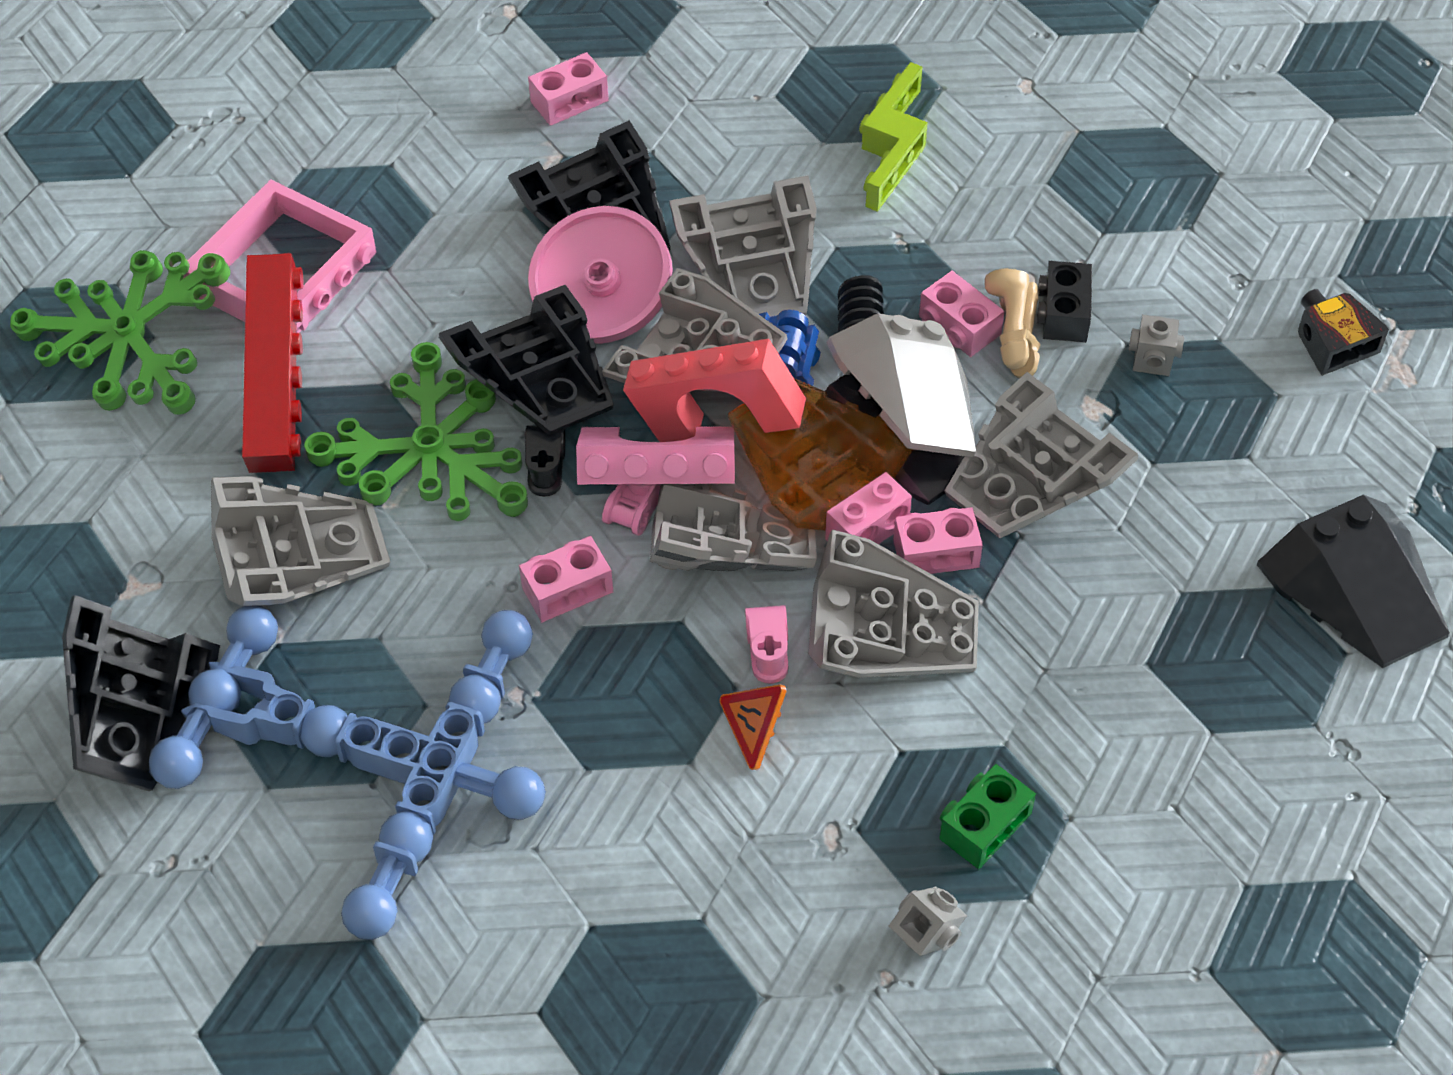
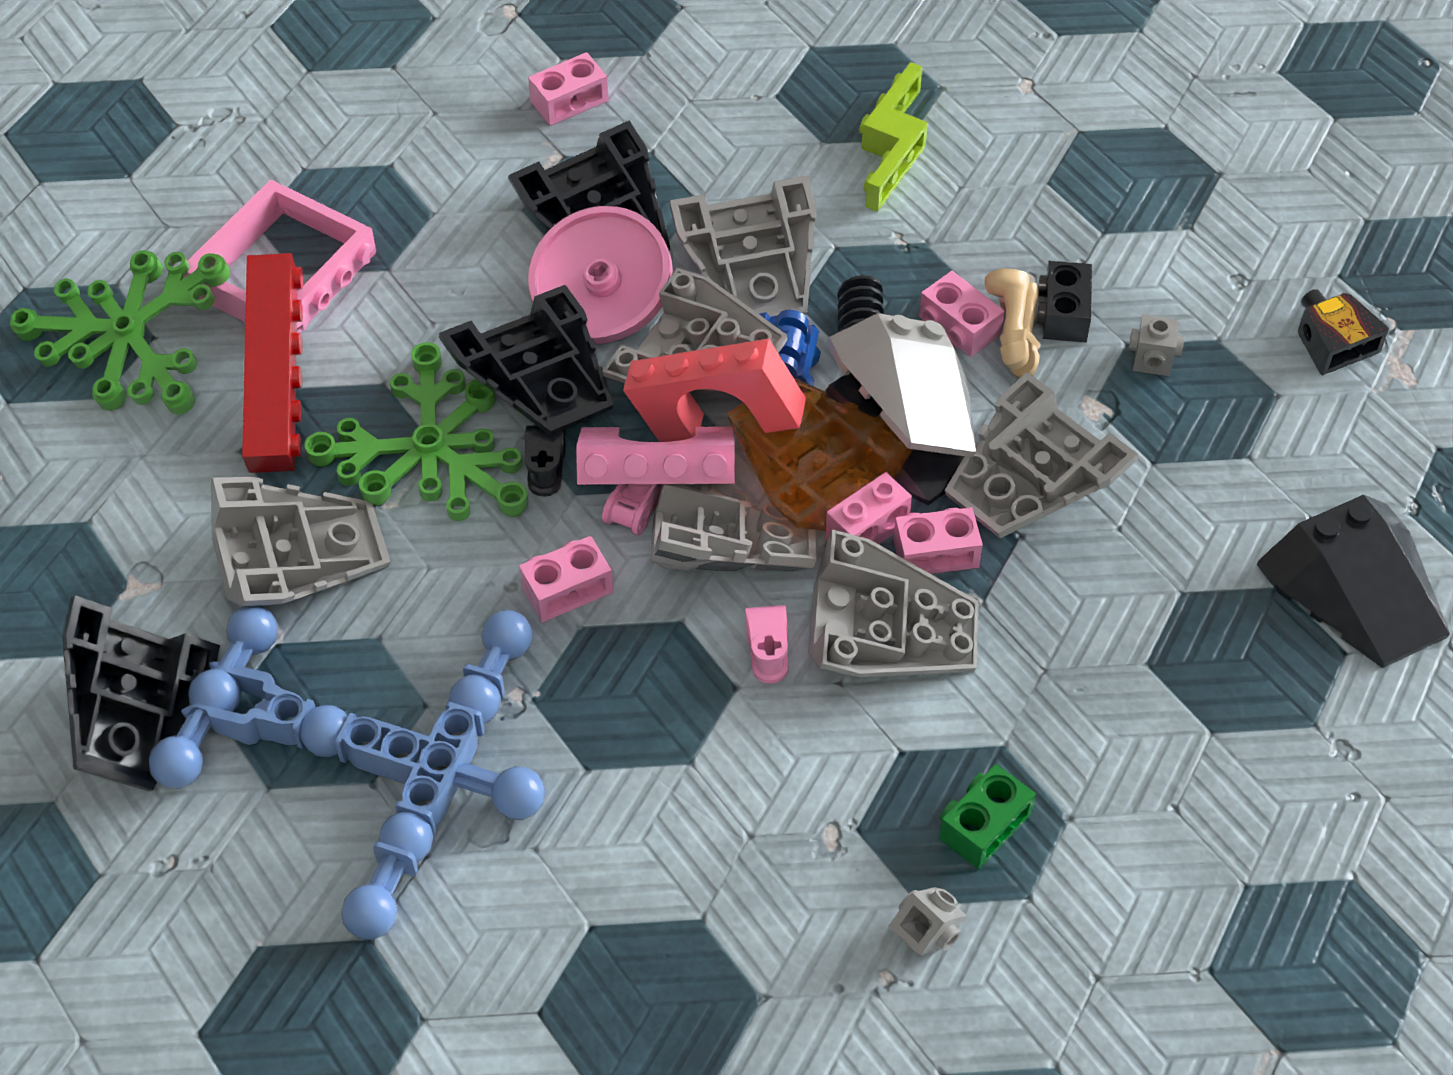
(753, 718): piece -> none

